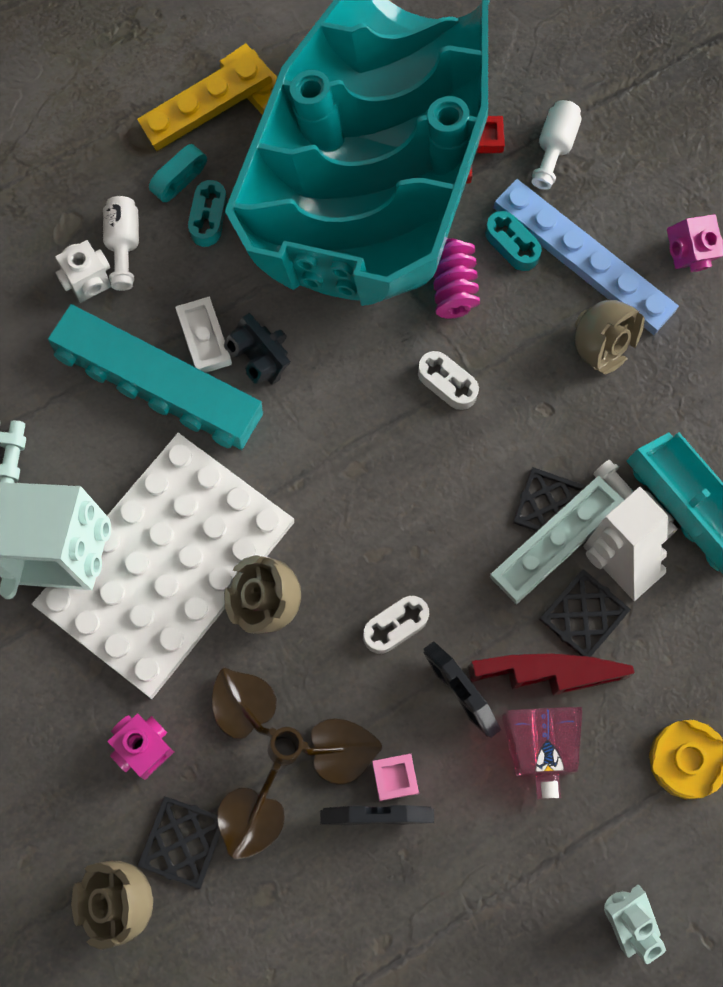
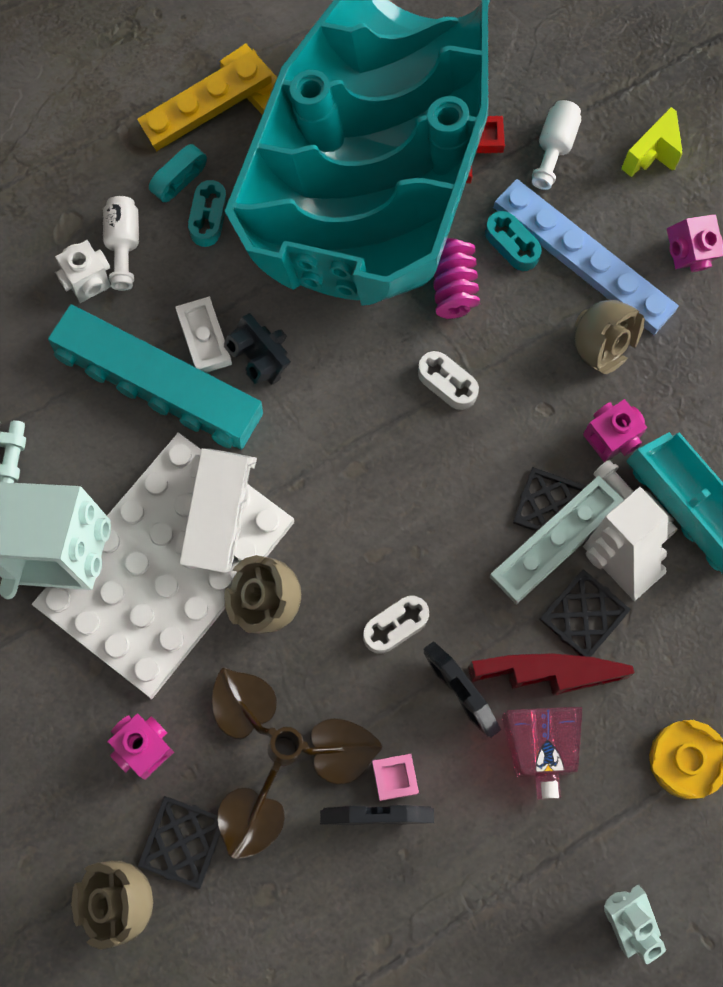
(214, 509): none -> white wedge
(615, 430): none -> dark pink brick
(659, 142): none -> neon yellow slope

